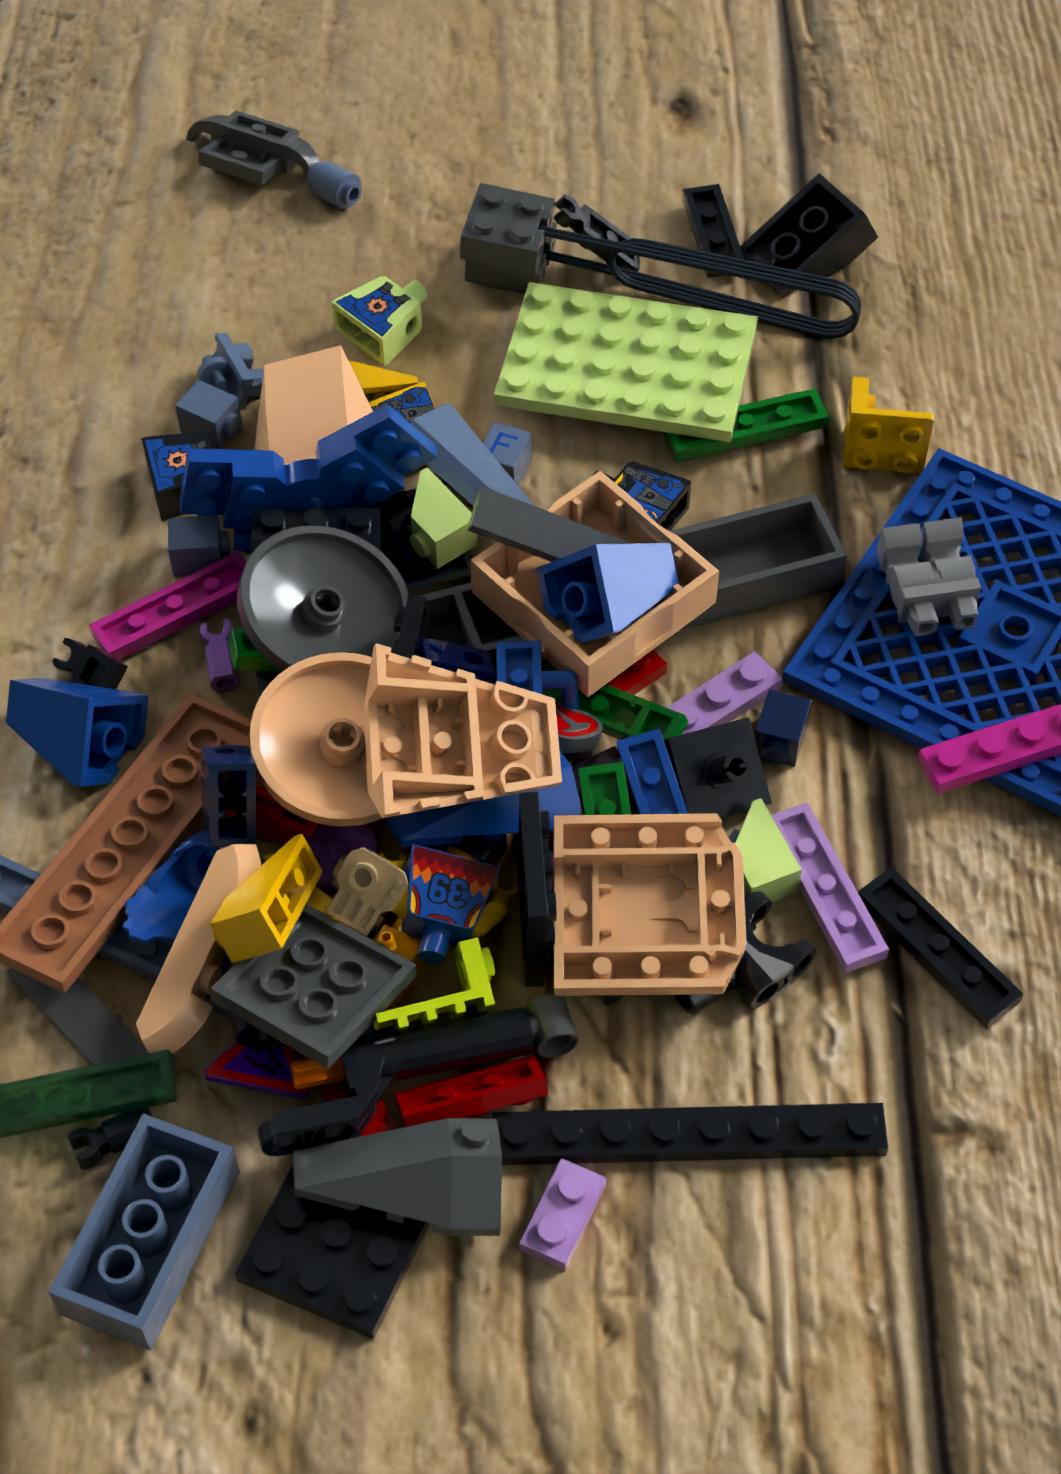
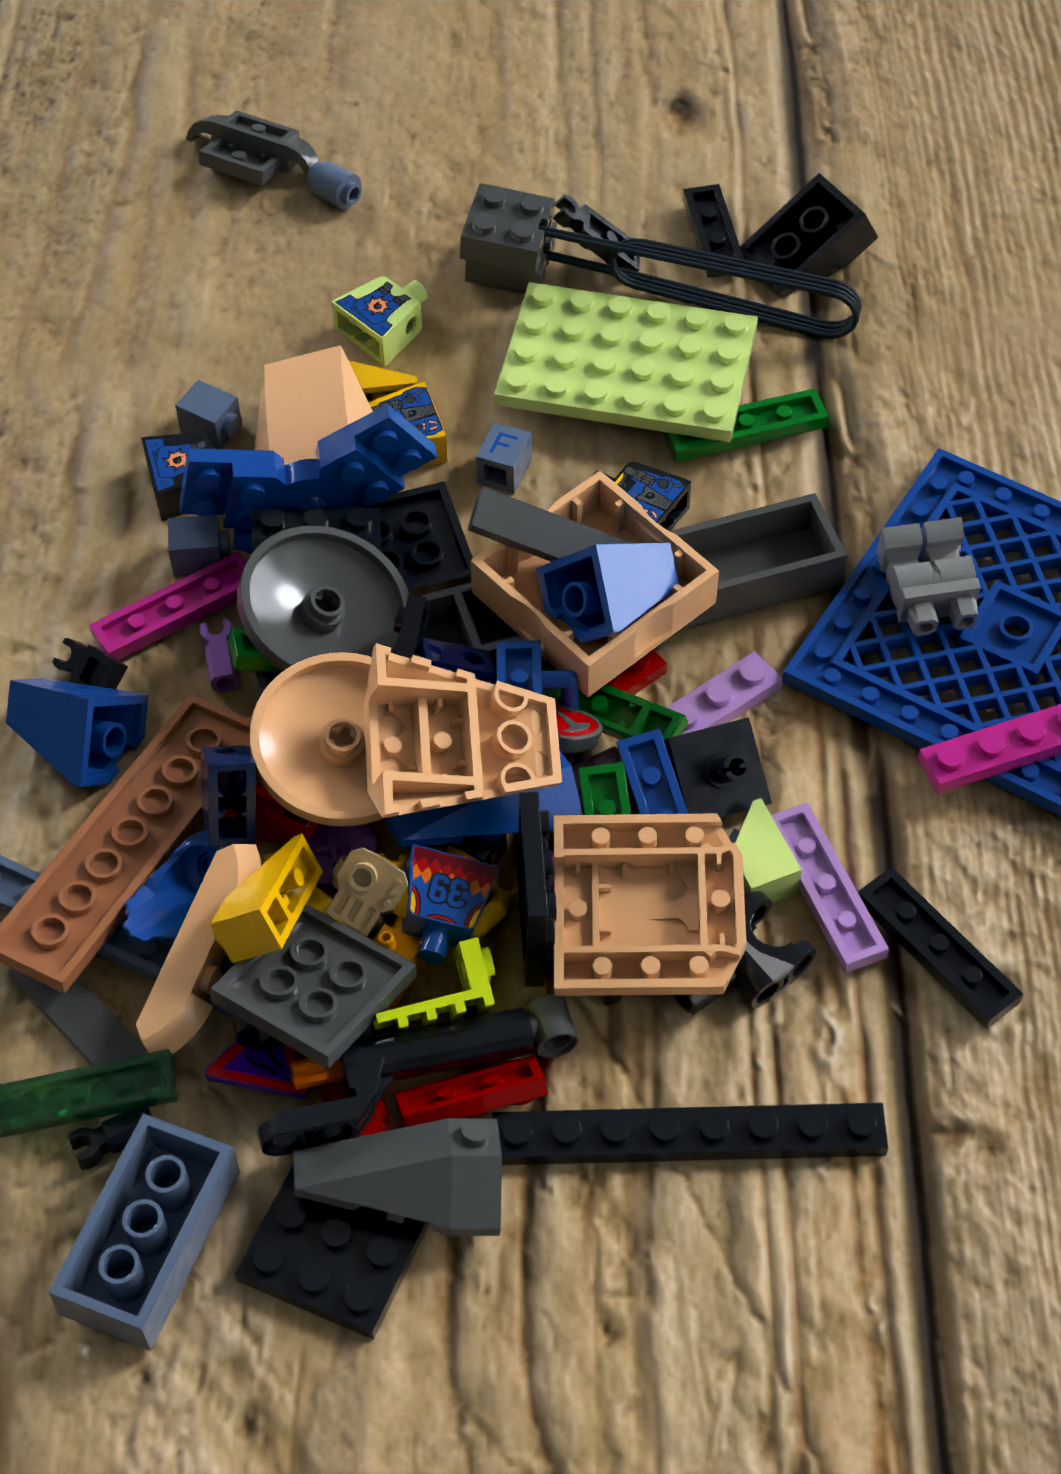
(229, 370): sand blue hips -> none
(439, 522): yellowish green slope -> none
(462, 457): sand blue wedge -> none
(562, 1214): lavender plate -> none
(782, 727): dark blue brick -> none
(883, 436): yellow bracket -> none

